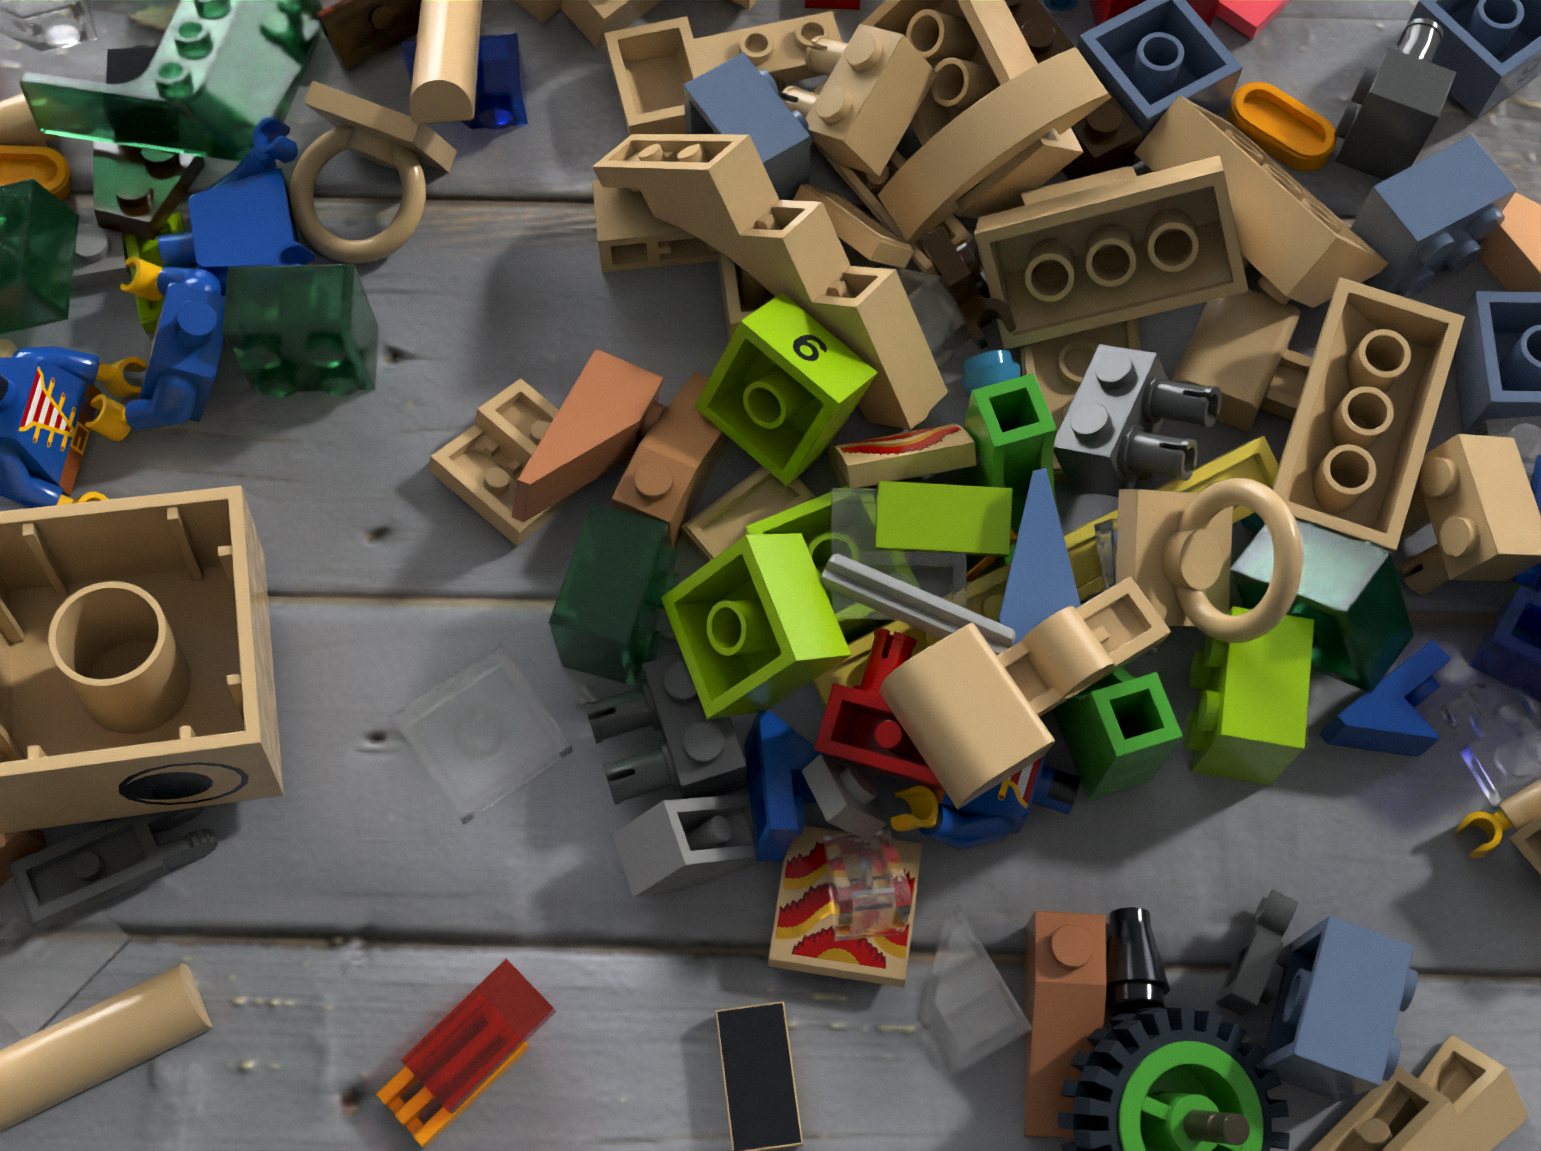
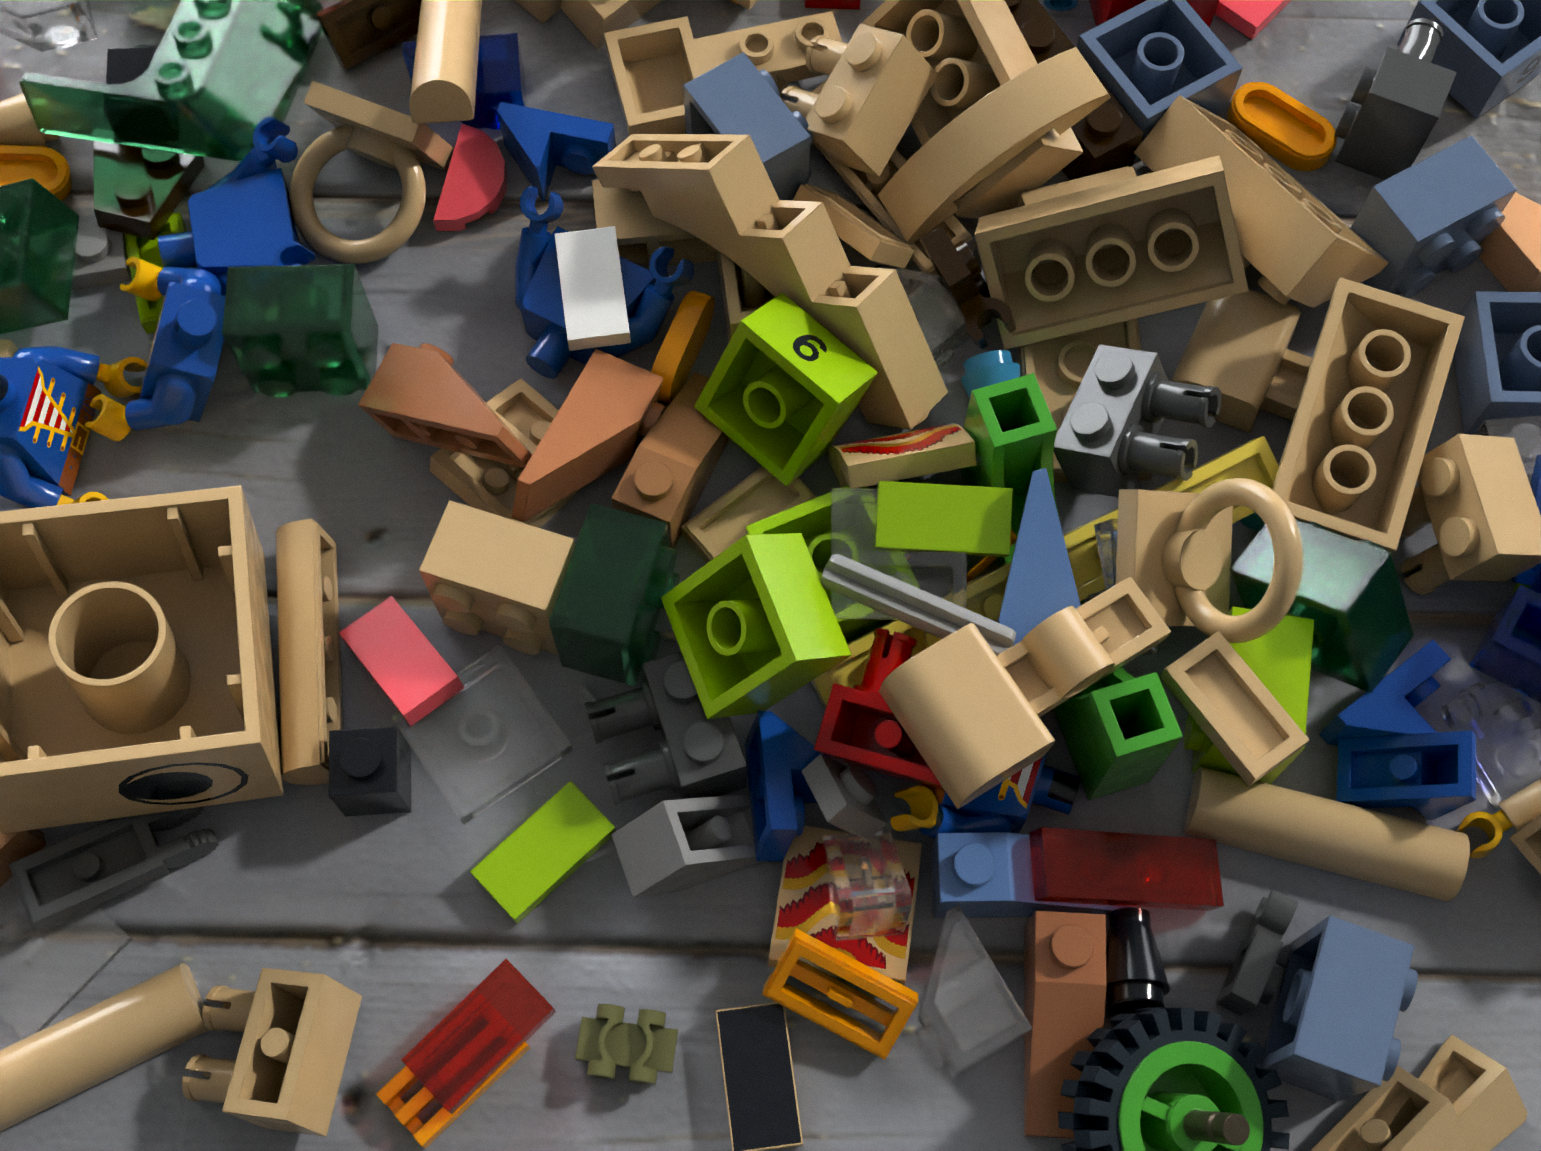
(289, 1052): none -> tan brick
(307, 650): none -> tan brick
(370, 771): none -> black brick
(401, 660): none -> coral tile
(430, 403): none -> nougat slope
(473, 181): none -> coral tile
(496, 576): none -> tan brick
(540, 294): none -> blue torso
(543, 852): none -> lime tile
(551, 139): none -> blue slope
(592, 288): none -> white tile
(638, 1047): none -> olive piece
(683, 343): none -> light orange tile
(854, 972): none -> light orange tile
(990, 877): none -> medium blue slope
(1125, 869): none -> clear red tile
(1234, 708): none -> tan tile
(1327, 834): none -> tan brick
(1408, 770): none -> blue slope

